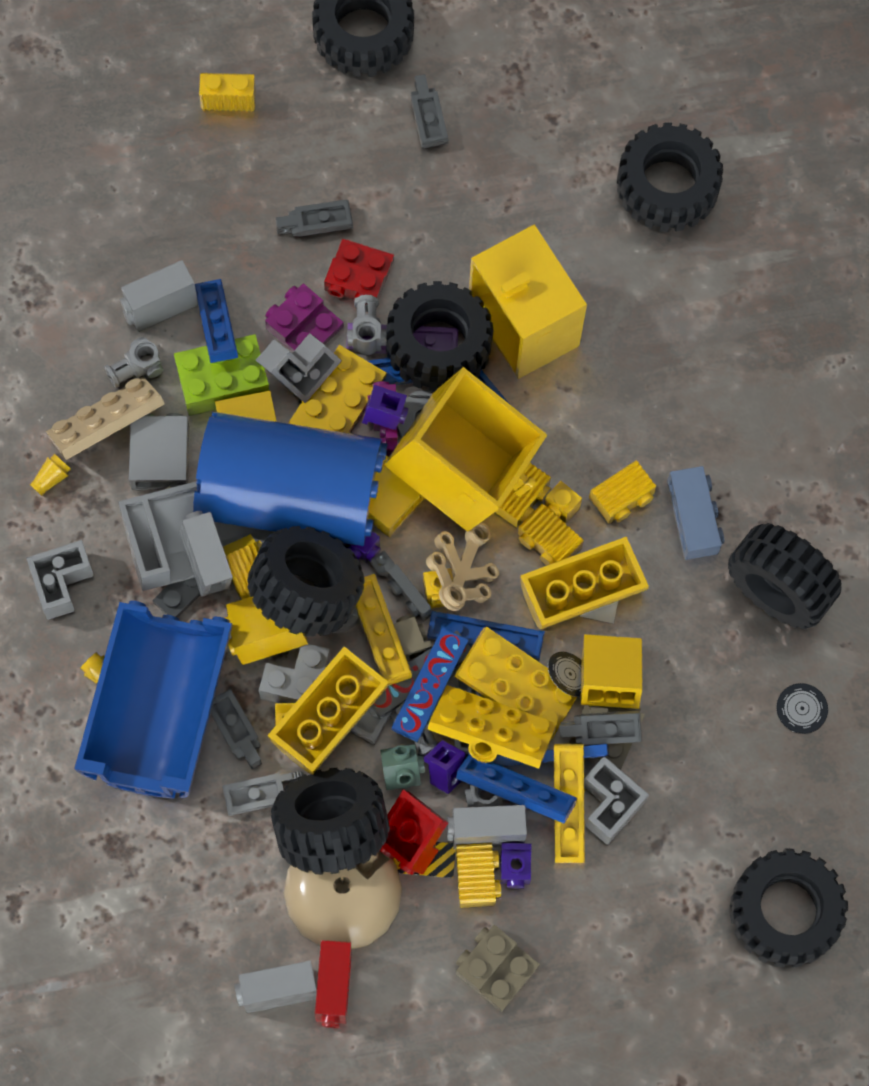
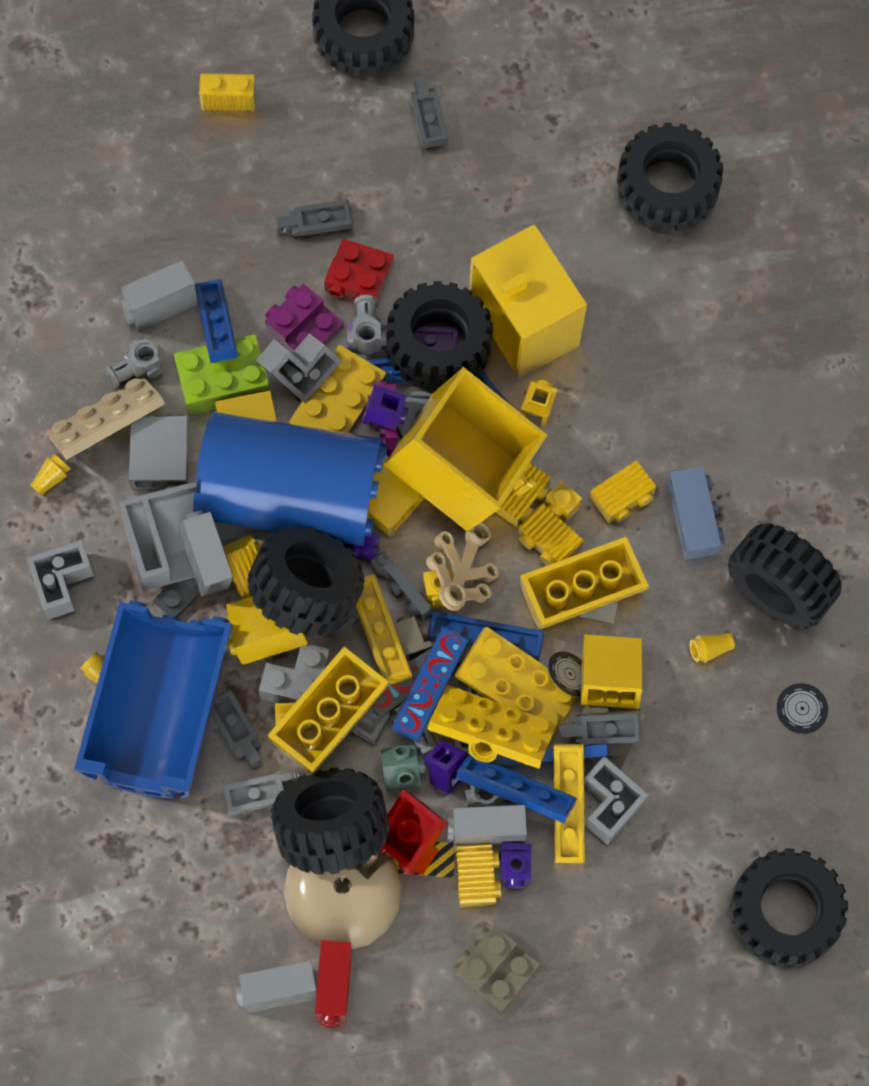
(542, 389): none -> yellow window
(708, 647): none -> yellow cone

